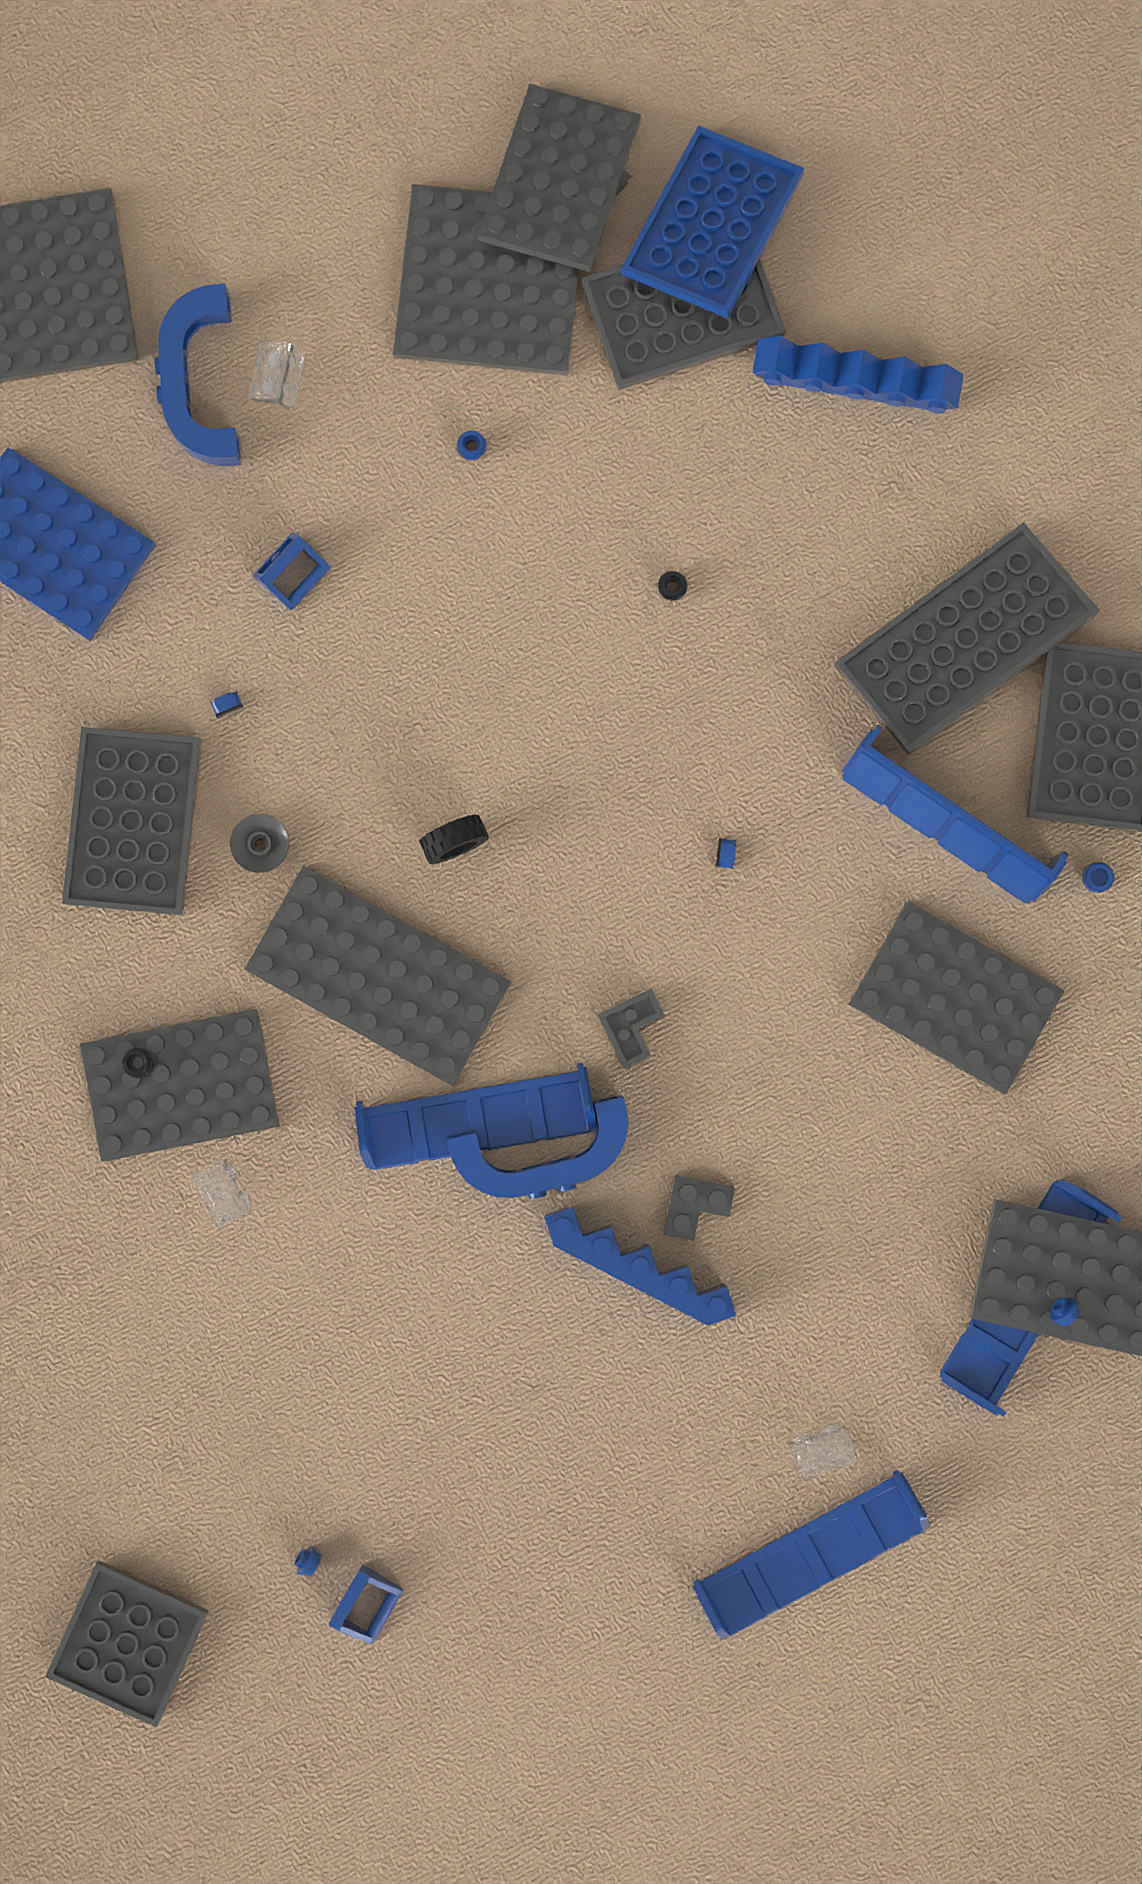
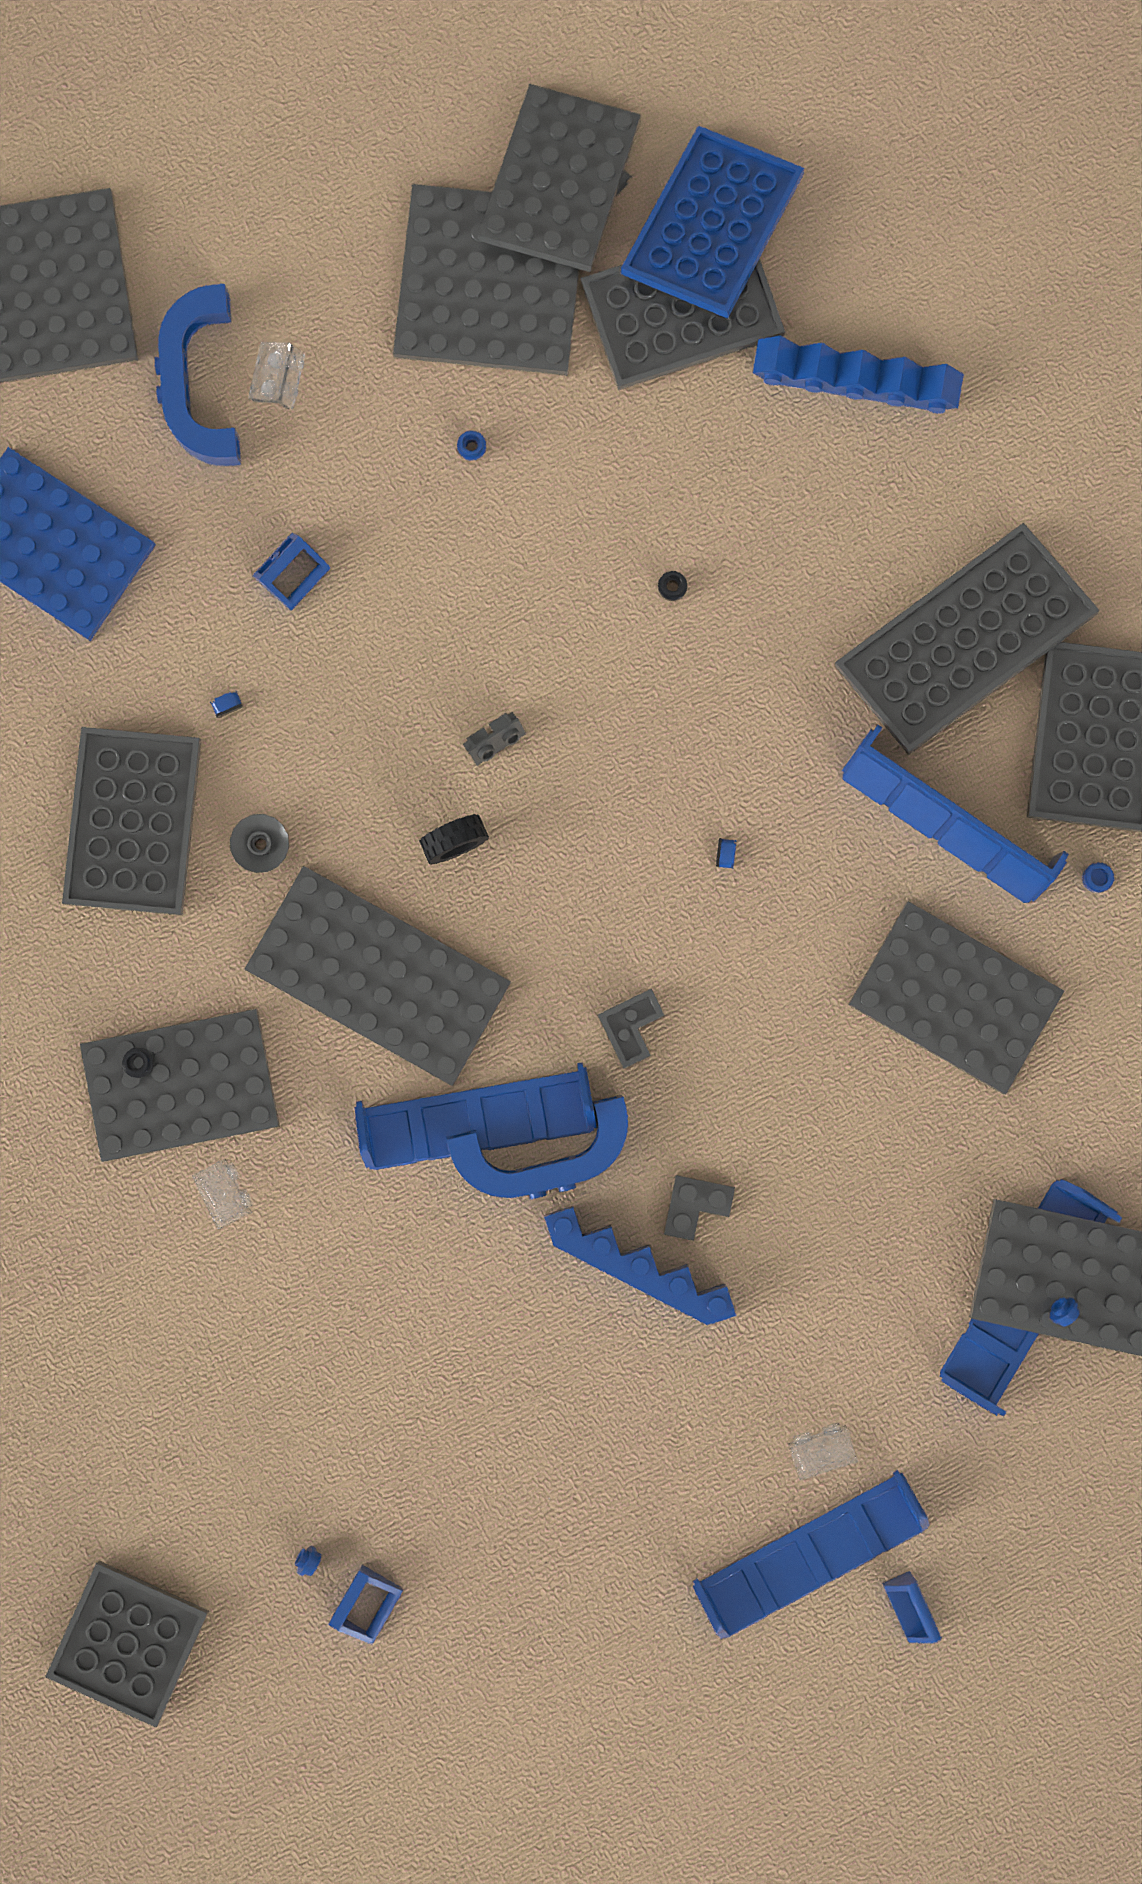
(506, 732): none -> dark grey hinge
(911, 1609): none -> blue tile

